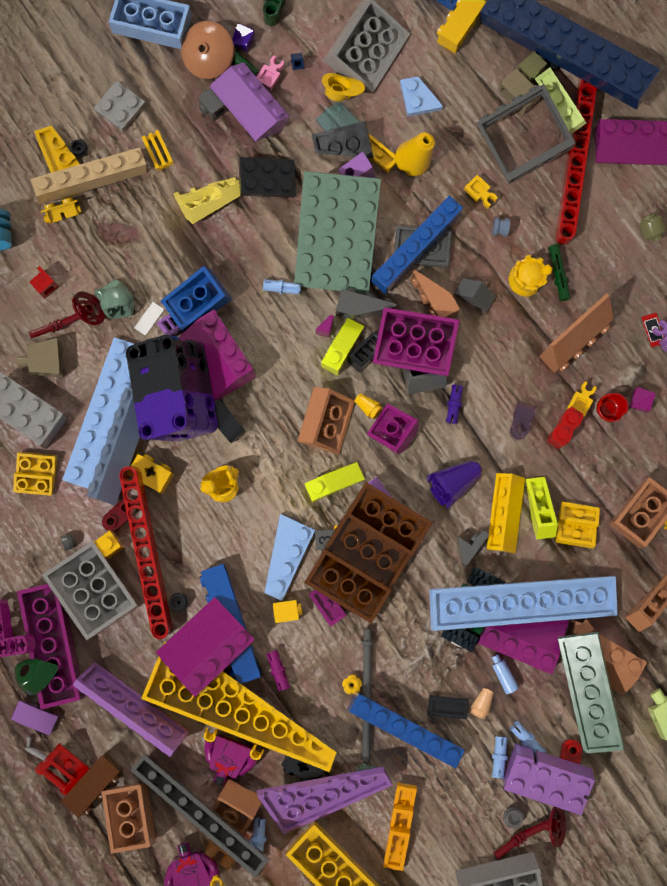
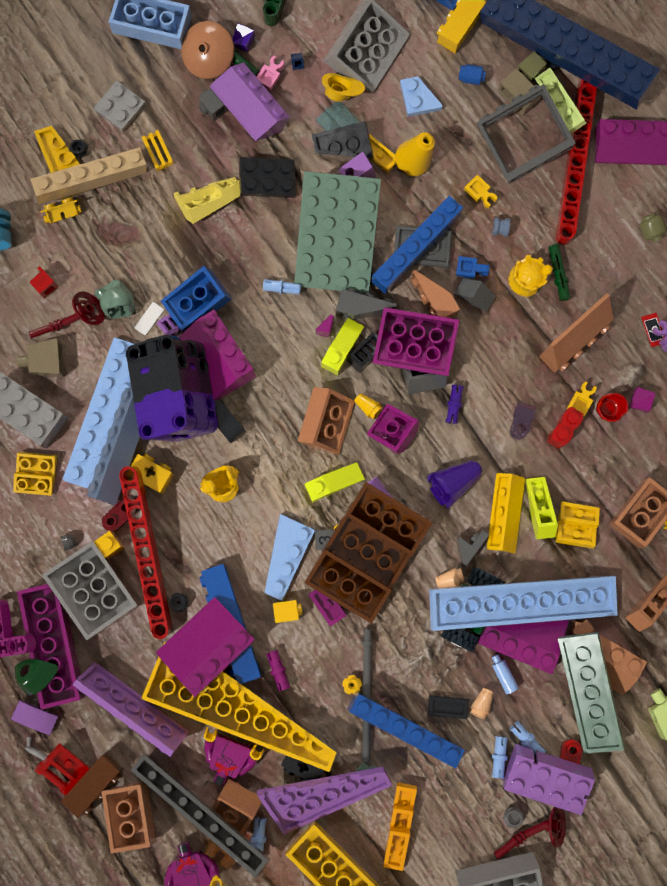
(451, 578): none -> light nougat cone
(468, 267): none -> blue plate
(472, 74): none -> blue brick

